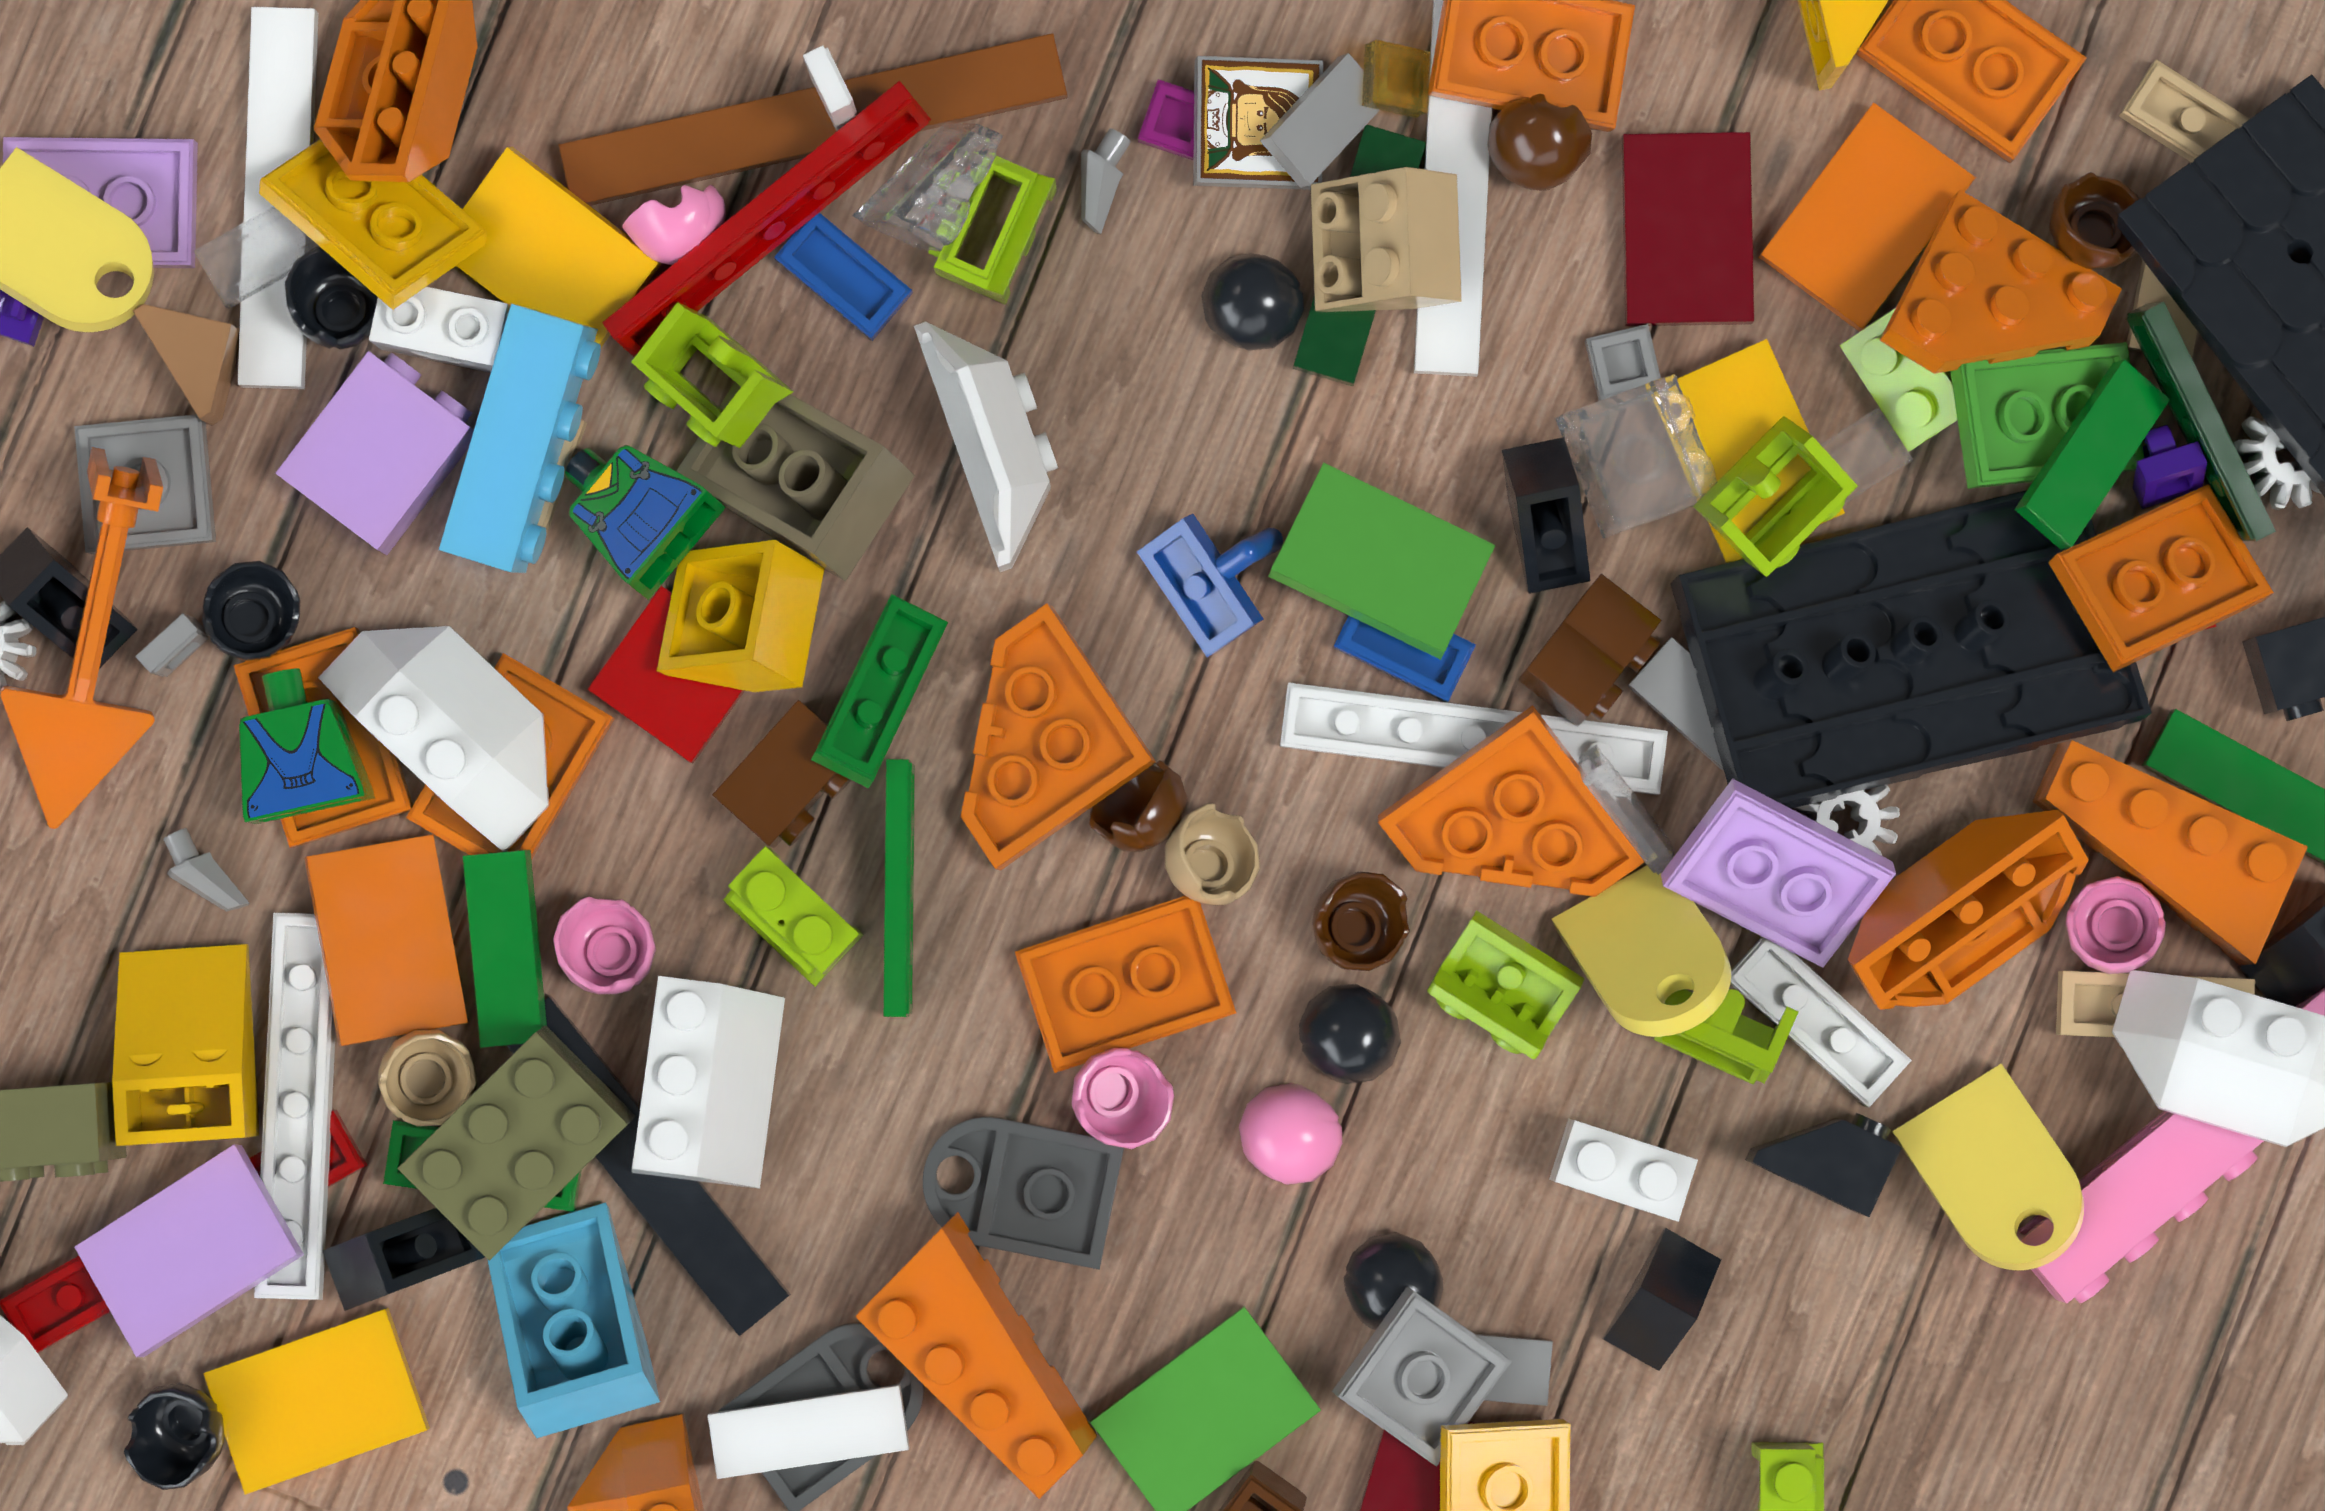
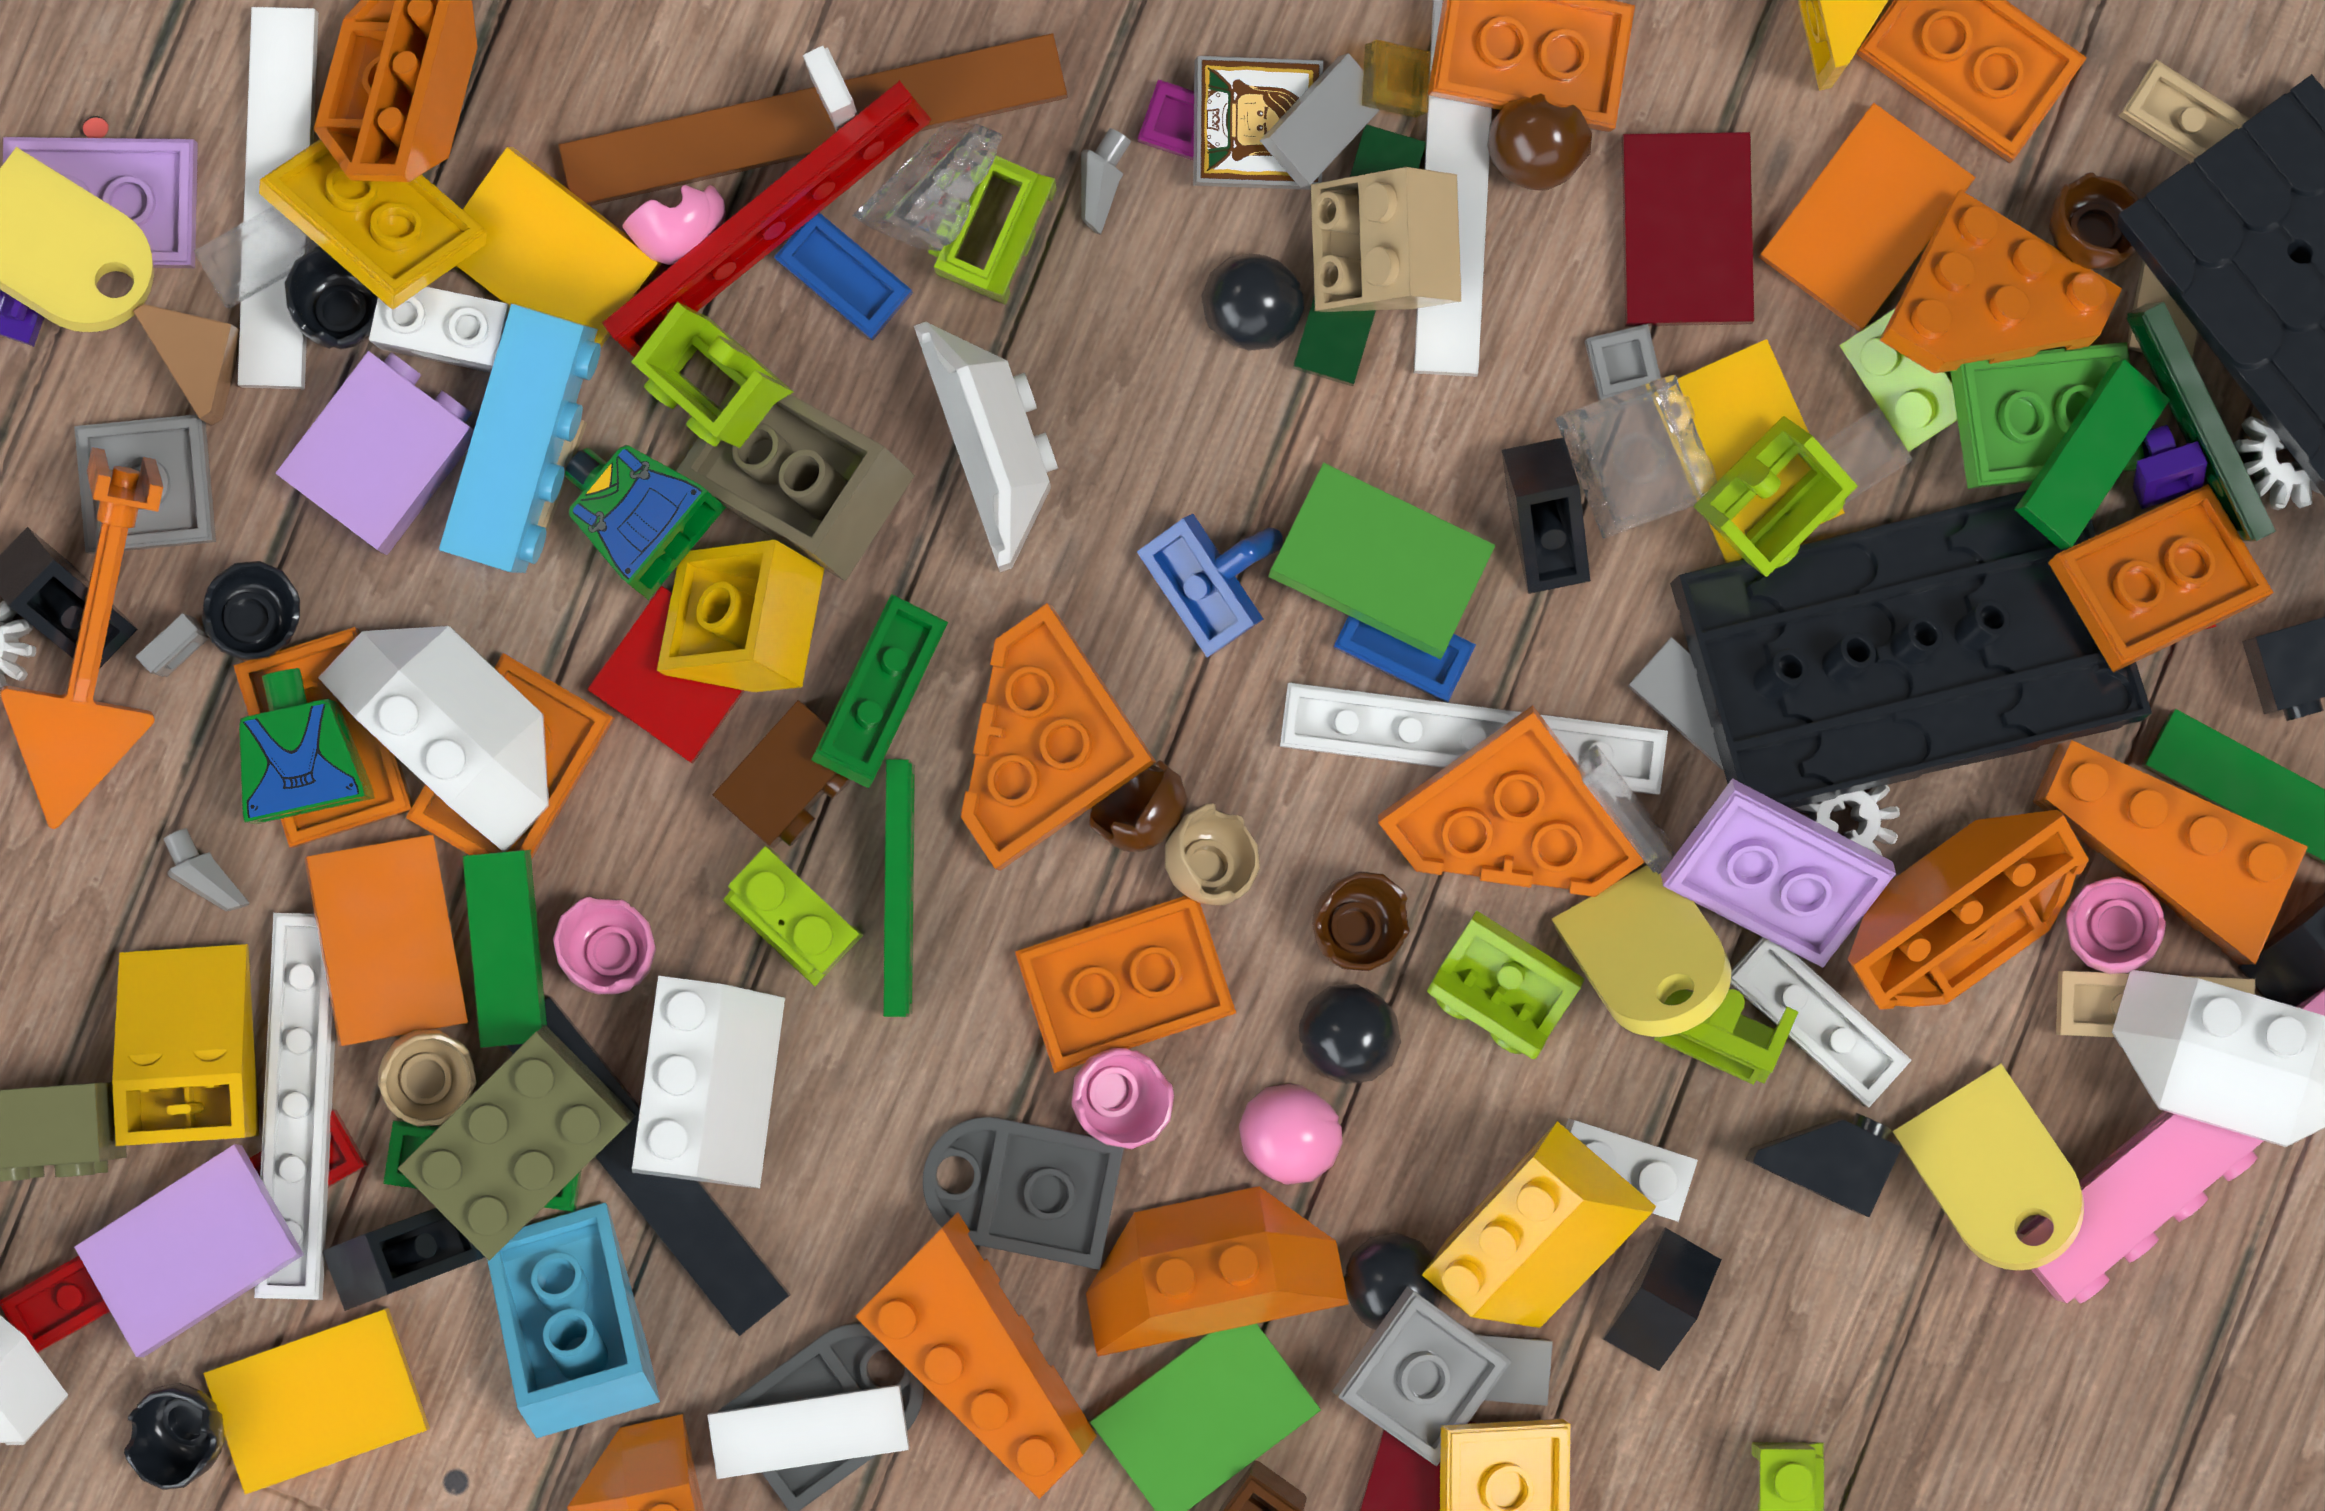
(95, 127): none -> coral piece
(1211, 1270): none -> orange wedge
(1538, 1234): none -> yellow slope
(1591, 651): reddish brown brick -> none

